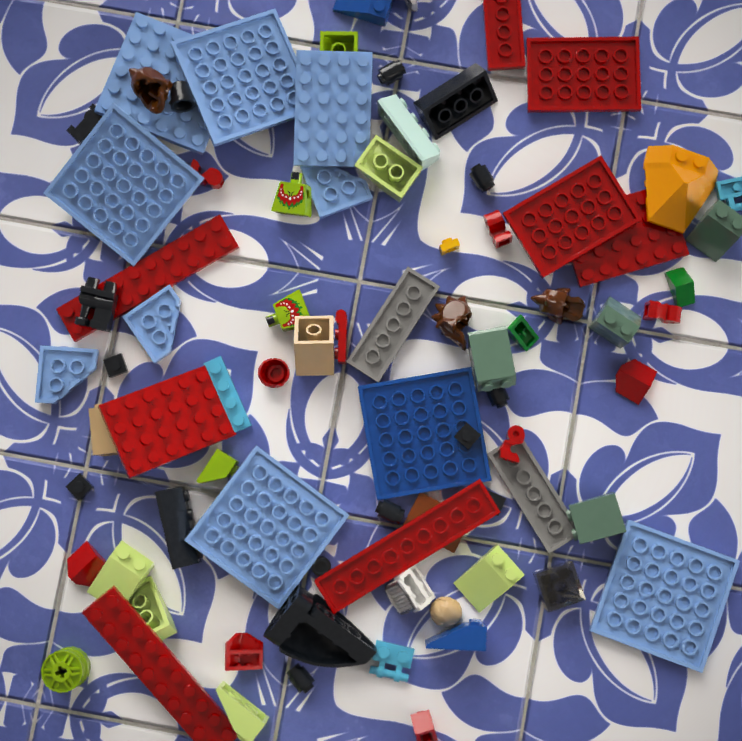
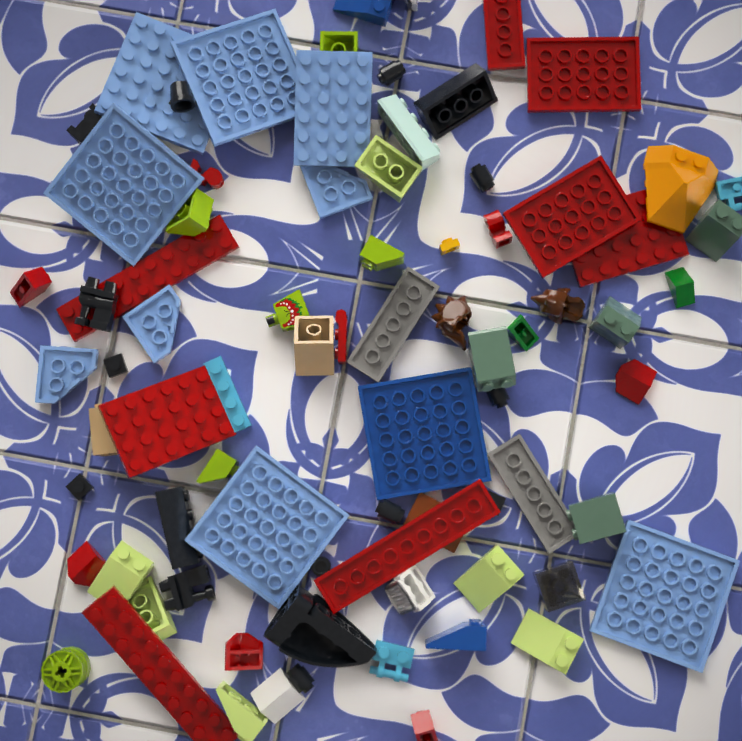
(30, 286): none -> red slope
(150, 88): reddish brown head -> none
(182, 588): none -> black hips
(193, 215): none -> lime slope
(273, 373): red hair -> none
(276, 696): none -> white slope
(293, 197): lime torso -> none
(380, 255): none -> lime slope
(445, 612): tan hair -> none
(467, 436): black plate -> none
(515, 436): red leg -> none
(547, 641): none -> yellowish green slope
(664, 312): red leg -> none

